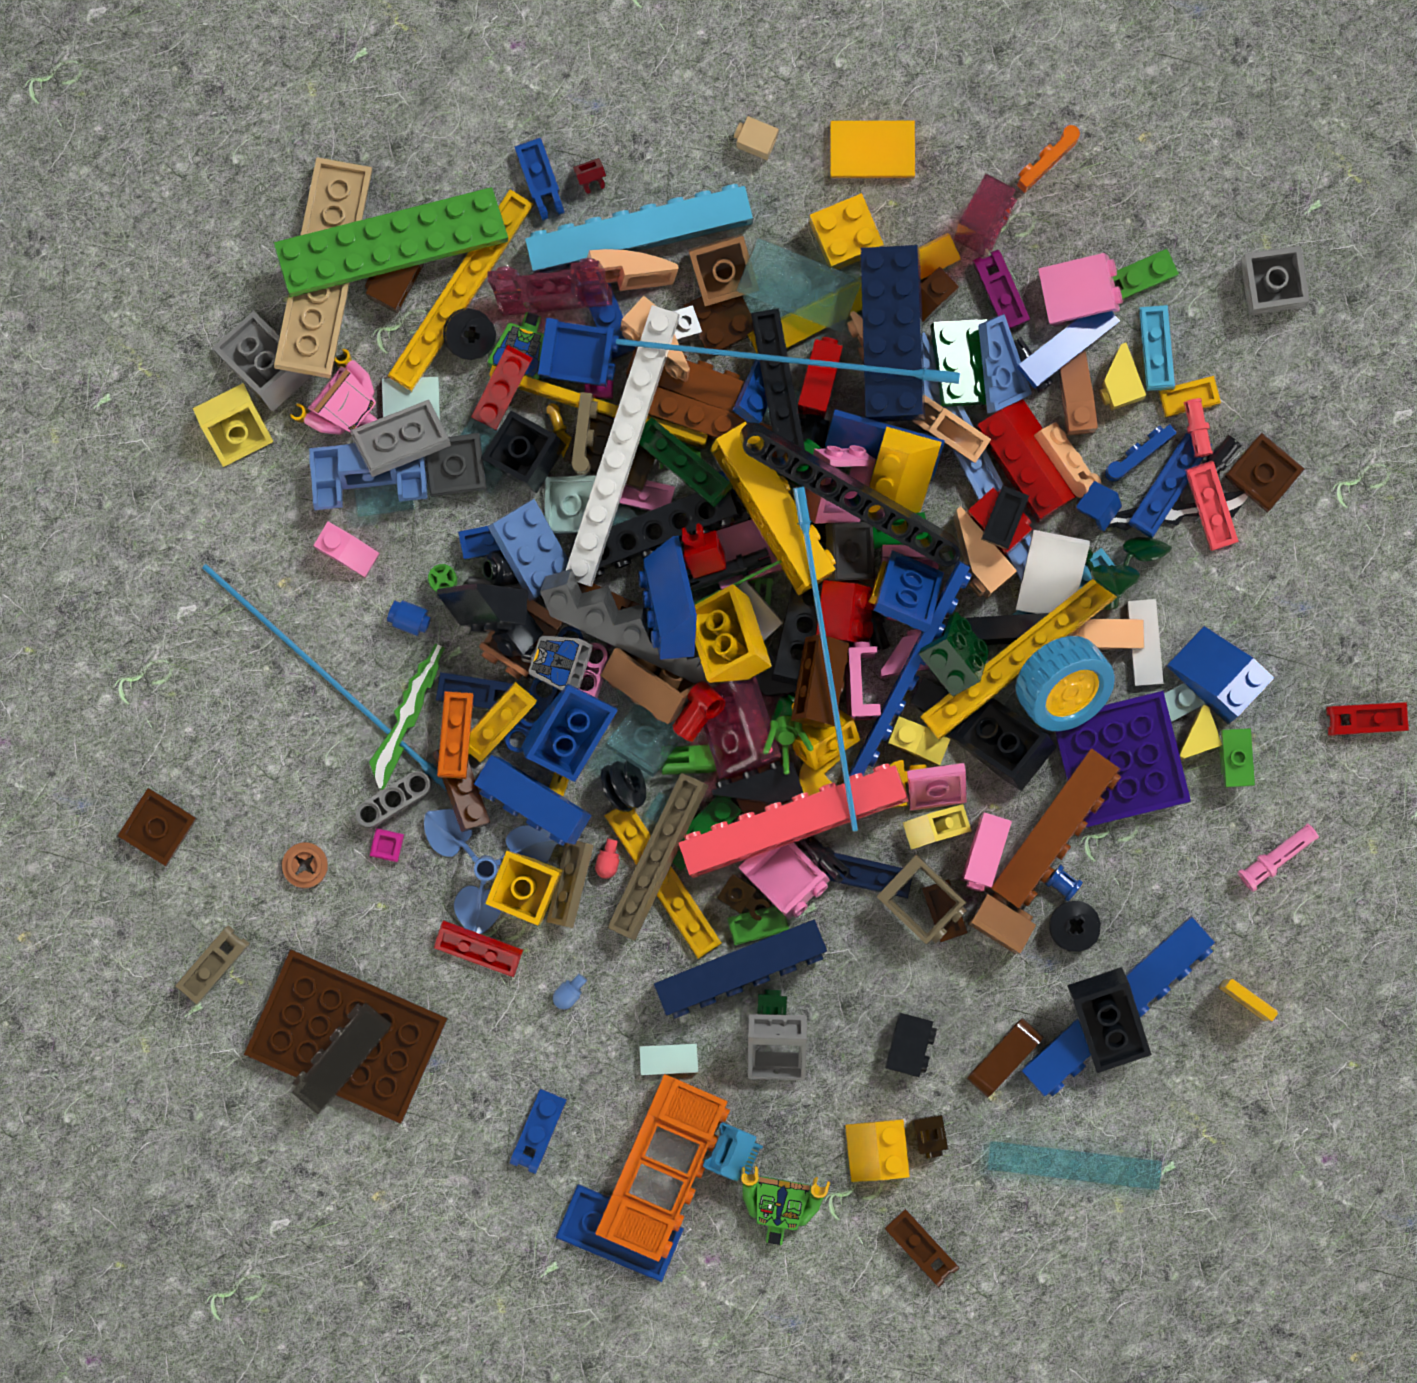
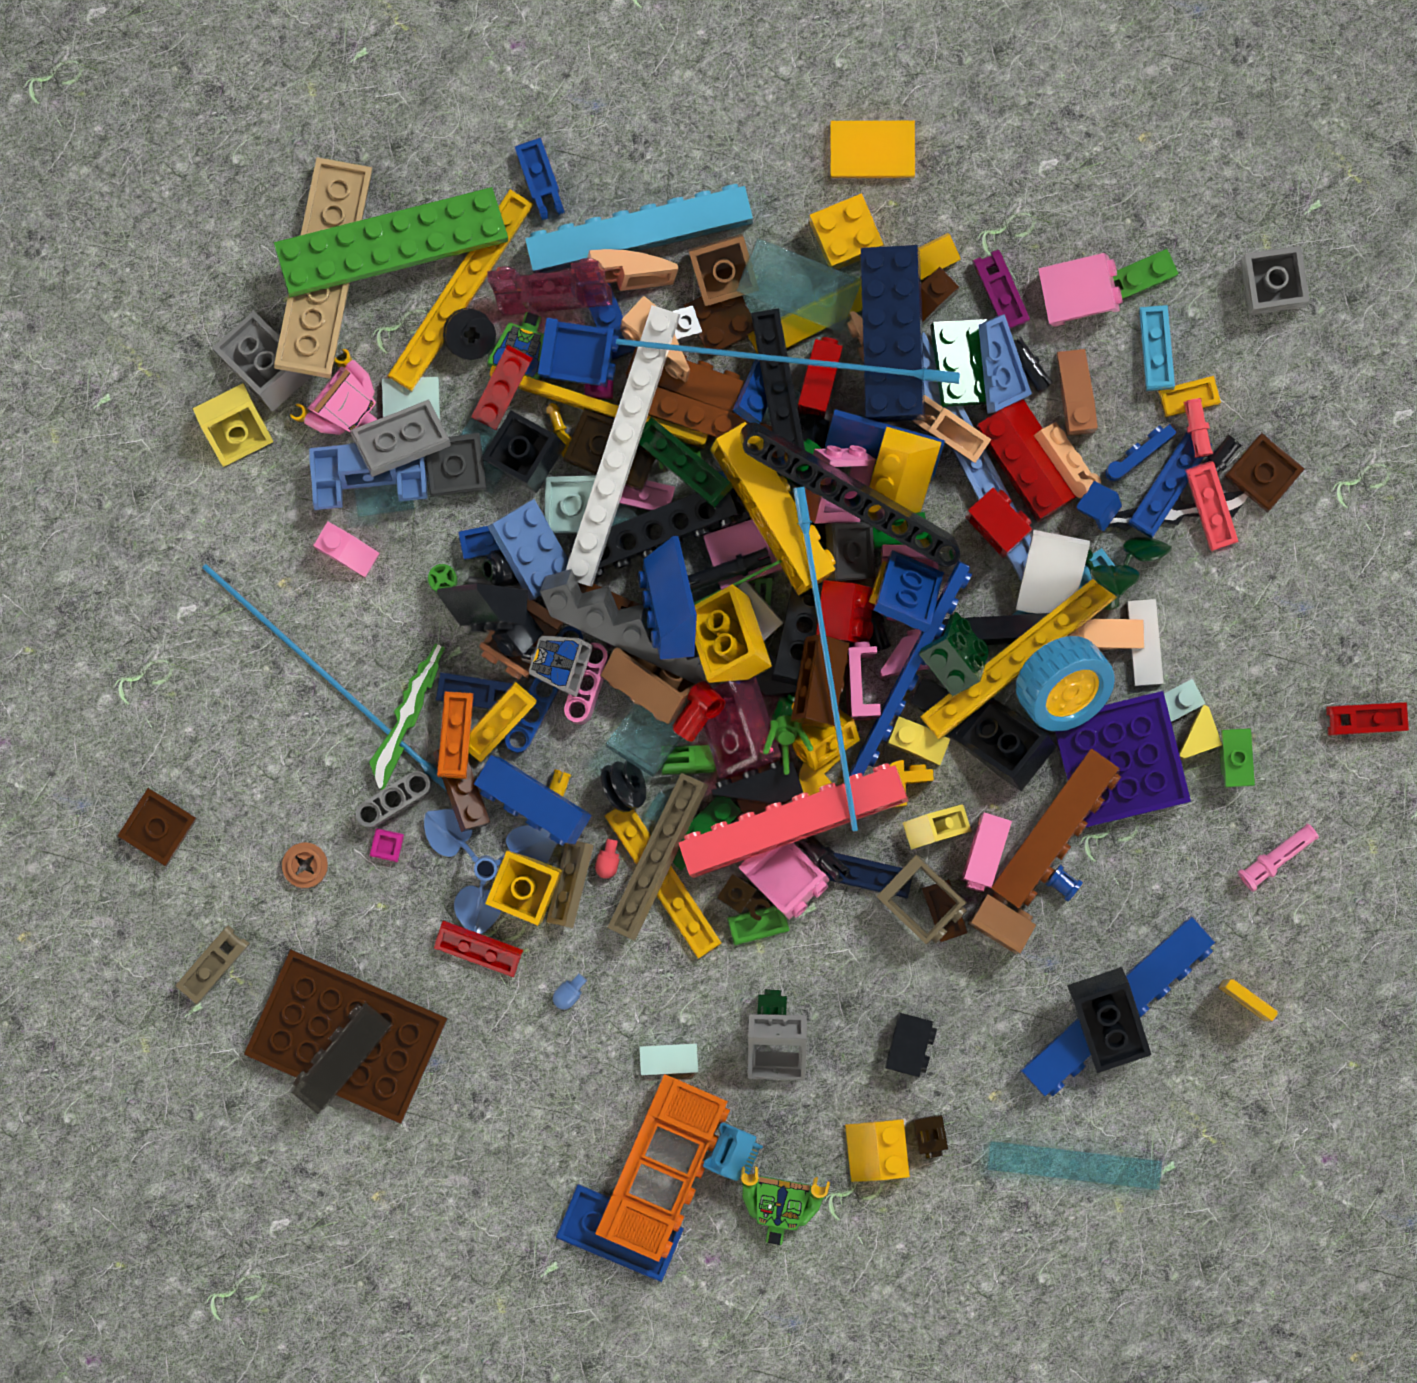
(392, 287): reddish brown slope -> none
(408, 617): blue brick -> none
(538, 1130): blue plate -> none
(568, 732): blue slope -> none
(584, 435): dark tan plate -> none
(589, 172): dark red tile -> none
(703, 552): red brick -> none
(741, 967): dark blue brick -> none
(756, 137): tan brick -> none
(921, 1247): reddish brown plate -> none
(937, 786): bright pink tile -> none
(986, 215): clear pink brick -> none
(987, 564): light nougat slope -> none
(1005, 517): black tile -> none
(1005, 1057): reddish brown beam -> none
(1049, 157): orange plate -> none
(1066, 346): tile -> none
(1089, 926): black piece -> none
(1122, 382): light yellow slope -> none
(1220, 674): blue slope -> none

